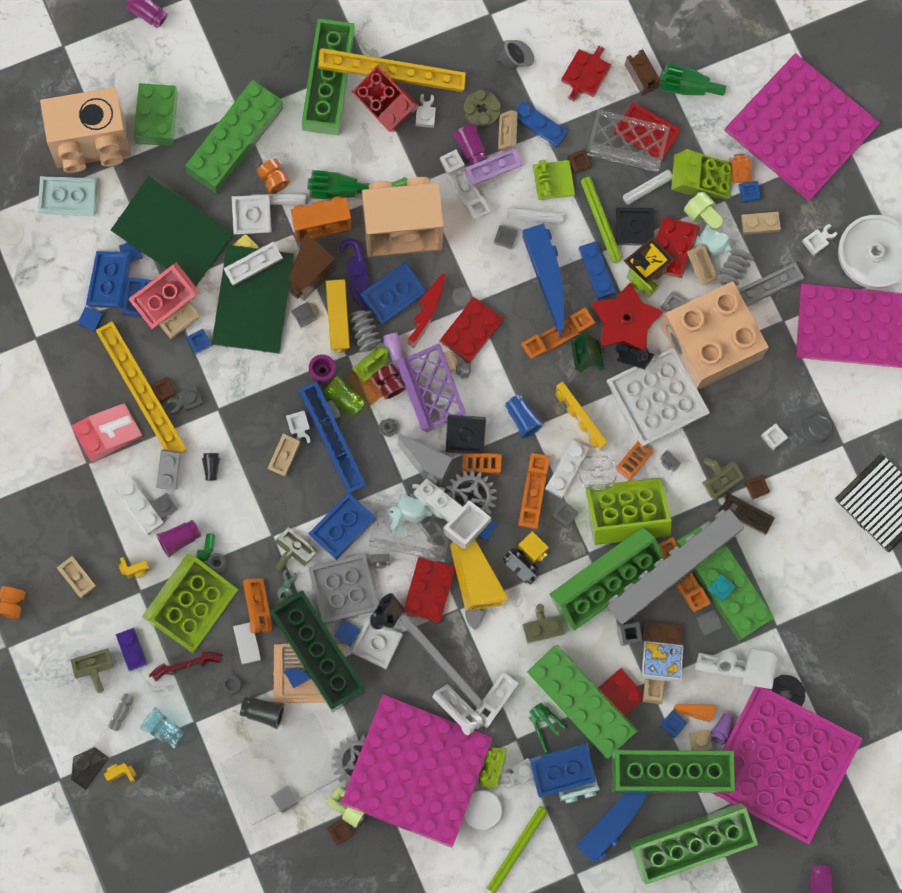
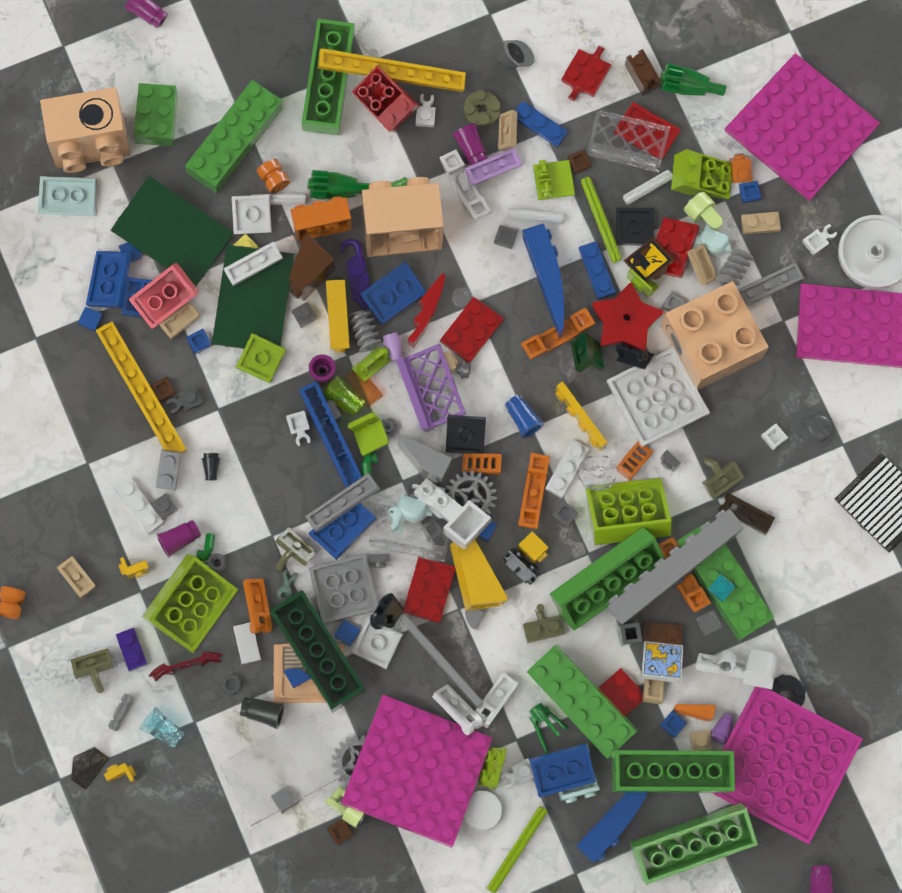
(106, 432): coral slope -> none
(261, 358): none -> lime plate
(284, 455): tan plate -> none
(342, 502): none -> light grey tile
(366, 464): none -> green arm
(369, 433): none -> lime piece
(389, 382): dark red wheel -> none
(757, 487): reddish brown tile -> none

